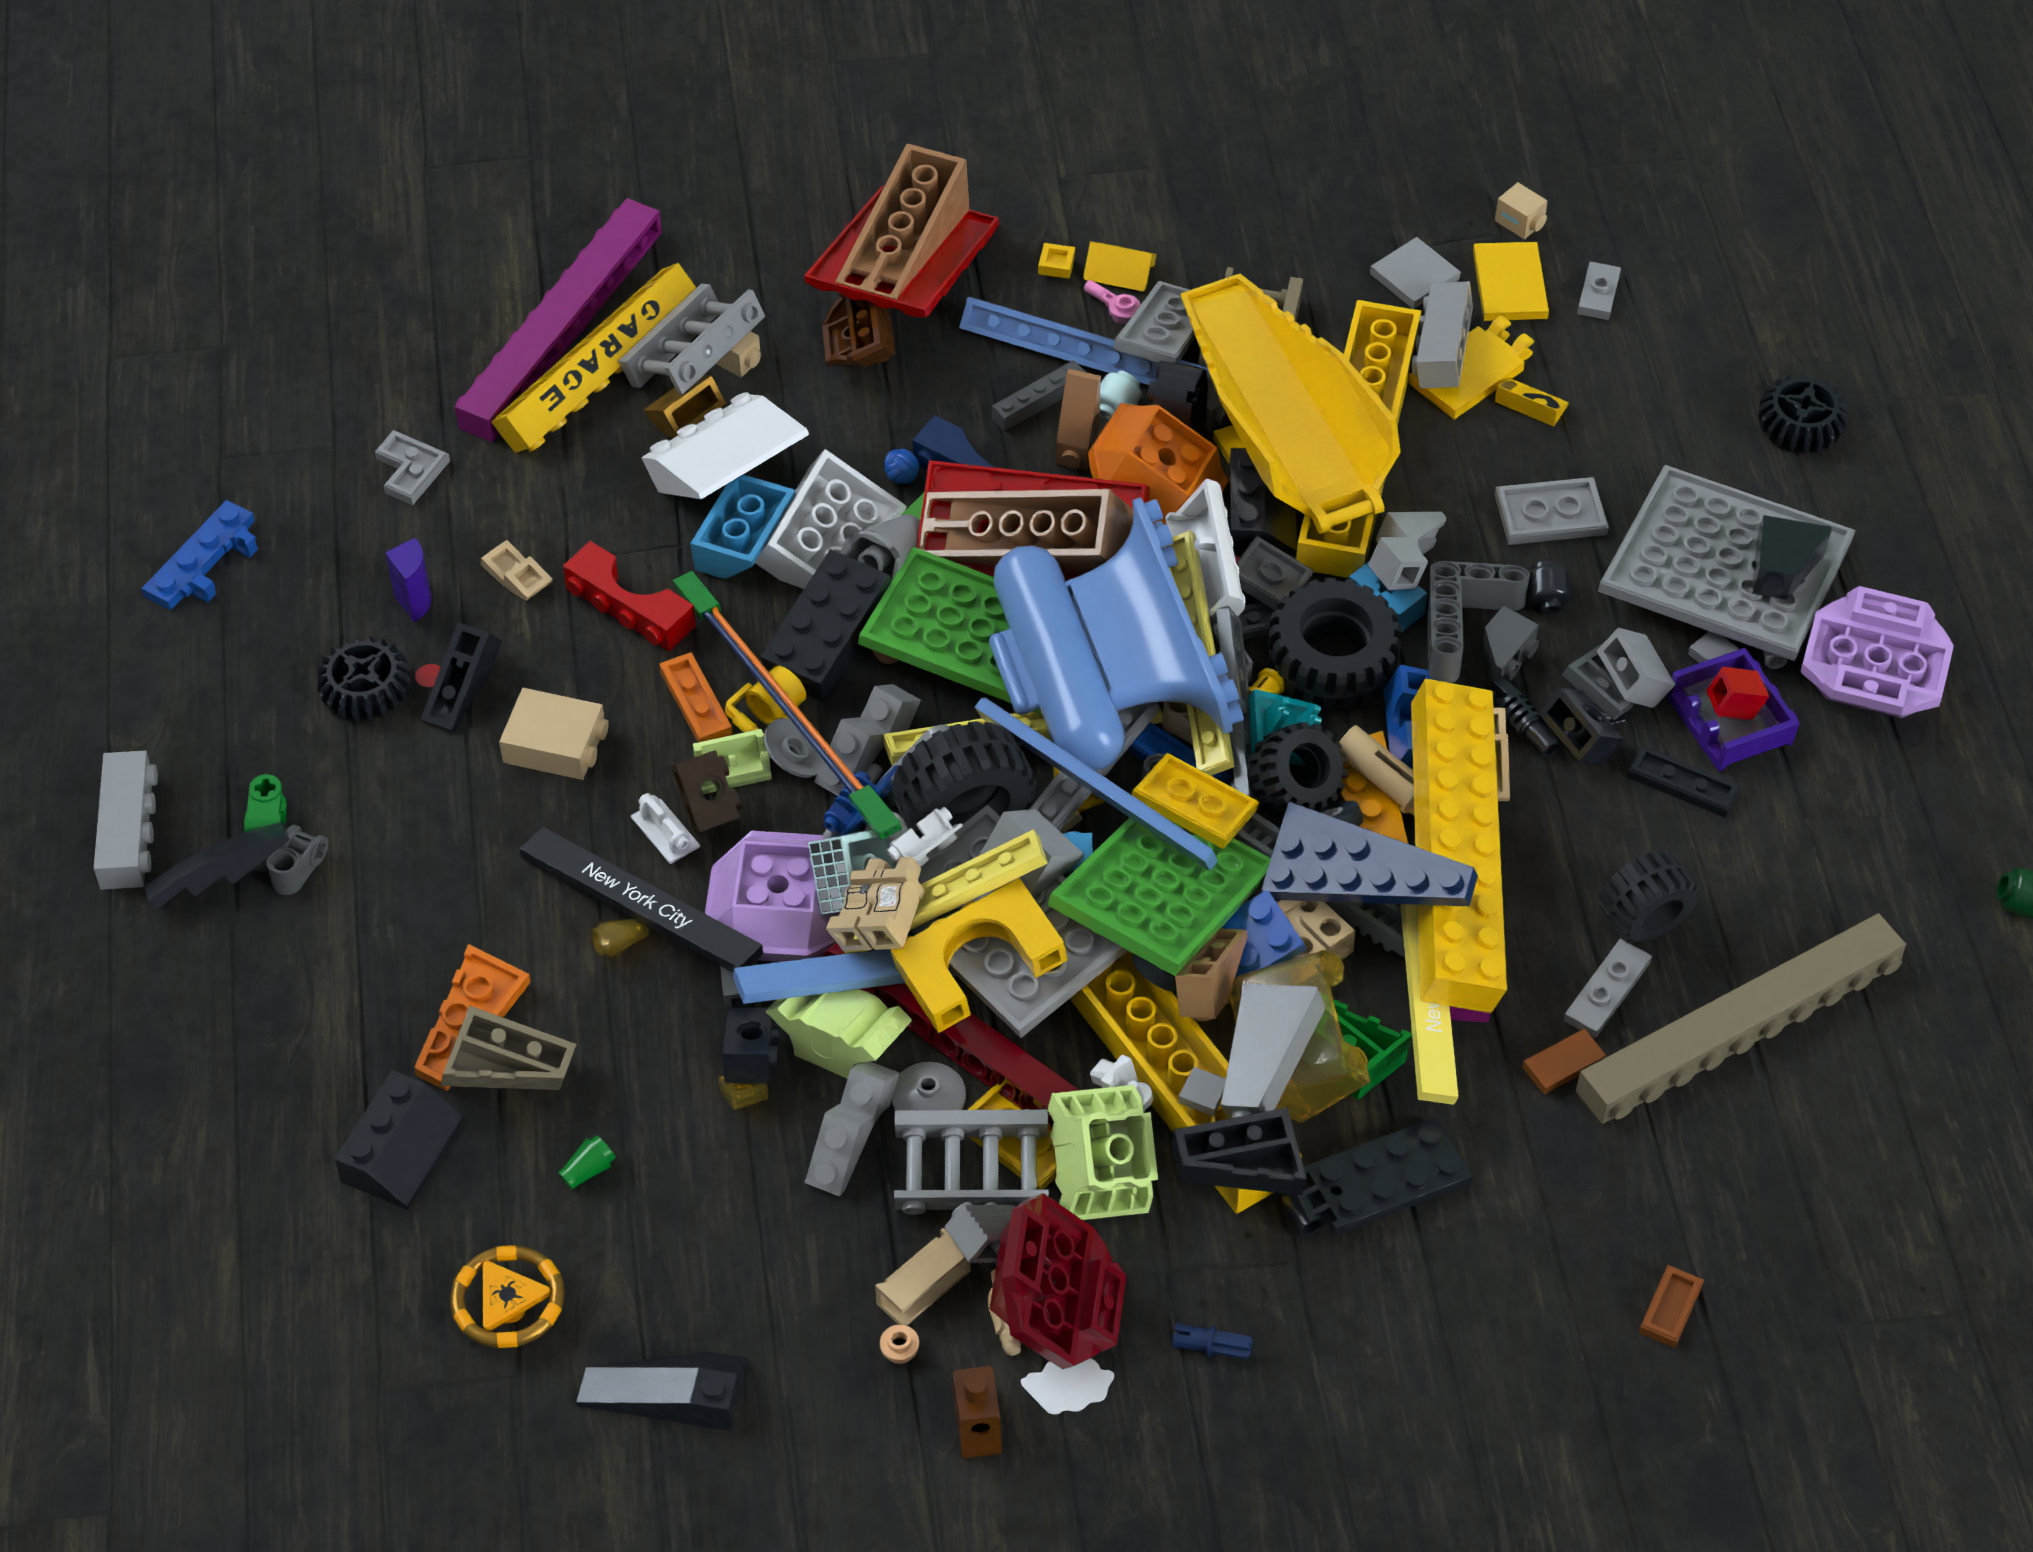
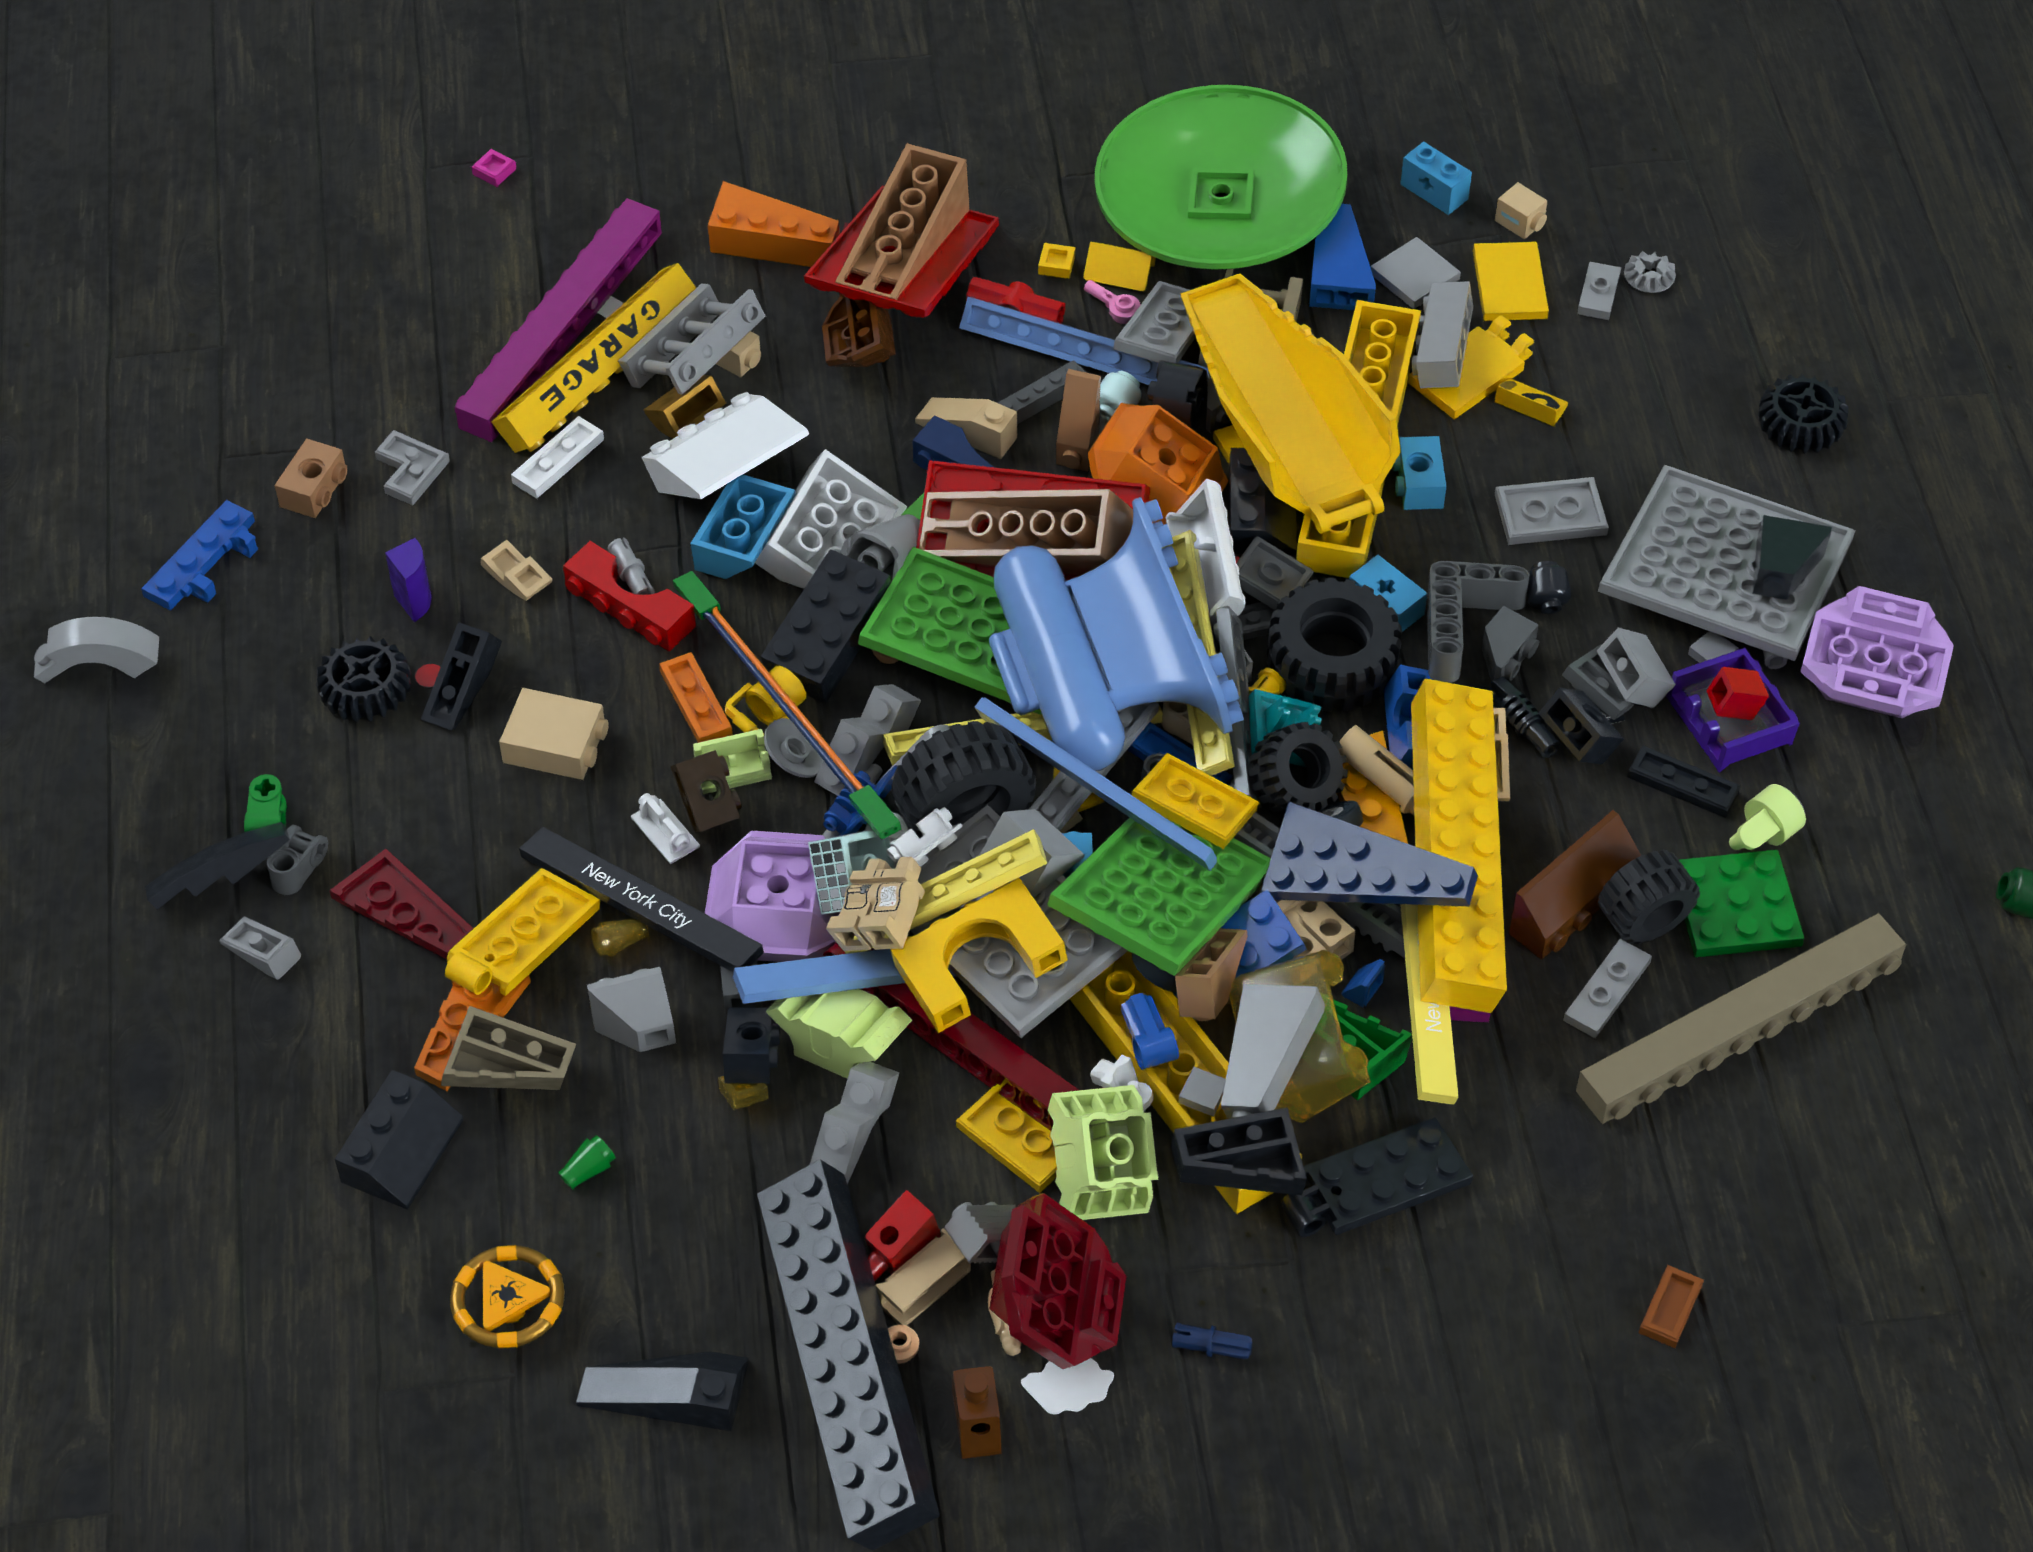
(96, 641): none -> light grey arch
(124, 820): light grey brick -> none
(262, 947): none -> light grey slope
(311, 478): none -> medium nougat brick
(401, 902): none -> dark red wing
(493, 167): none -> dark pink tile
(520, 934): none -> yellow hinge
(557, 457): none -> white plate
(609, 307): none -> white sticker
(630, 568): none -> light grey pin
(633, 1009): none -> light grey slope
(767, 228): none -> orange wedge
(847, 1357): none -> brick
(900, 1234): none -> red torso
(901, 466): blue piece -> none
(948, 1090): light grey dish -> none
(952, 1128): light grey fence -> none
(984, 422): none -> tan slope
(1017, 297): none -> red piece
(1150, 1039): none -> blue piece
(1254, 144): none -> bright green dish
(1341, 265): none -> blue slope
(1365, 983): none -> blue slope
(1401, 546): light grey arch -> none
(1420, 473): none -> dark azure brick
(1436, 178): none -> dark azure brick
(1563, 1061): dark orange tile -> none
(1569, 888): none -> reddish brown slope
(1650, 281): none -> light grey gear
(1741, 905): none -> green plate
(1770, 817): none -> yellowish green piece

